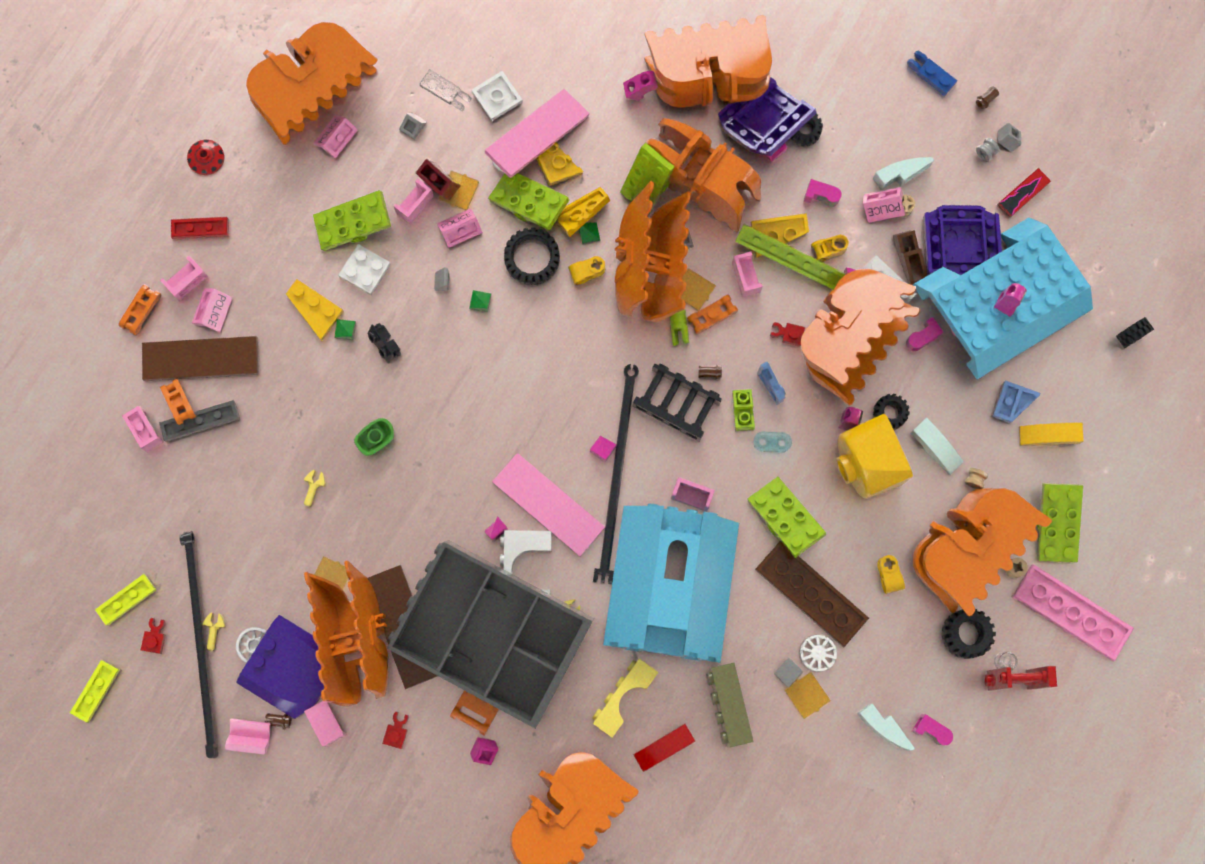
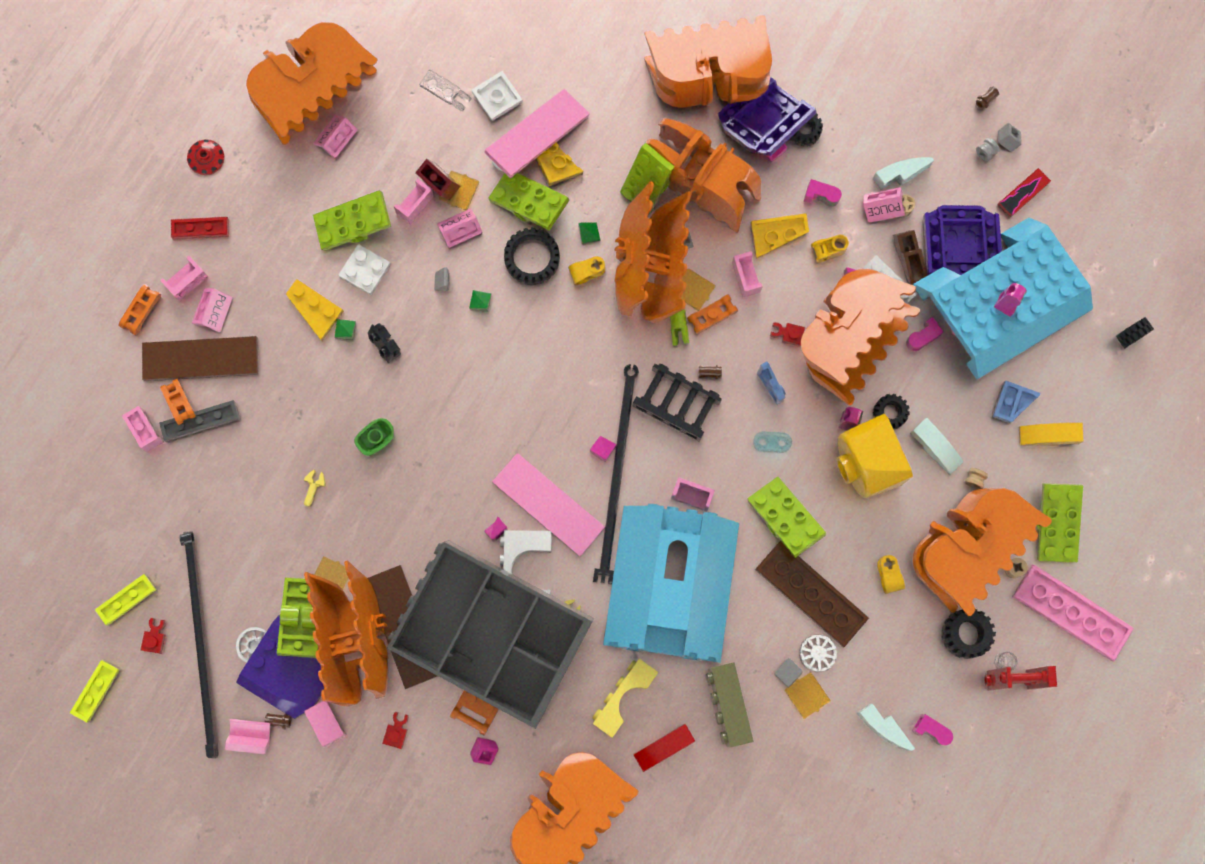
(213, 629): light yellow bar -> none
(295, 622): none -> lime plate
(412, 125): light grey slope -> none
(582, 210): yellow wing -> none
(642, 84): dark pink leg -> none
(743, 410): lime slope -> none
(789, 256): lime plate -> none
(932, 73): blue hinge -> none

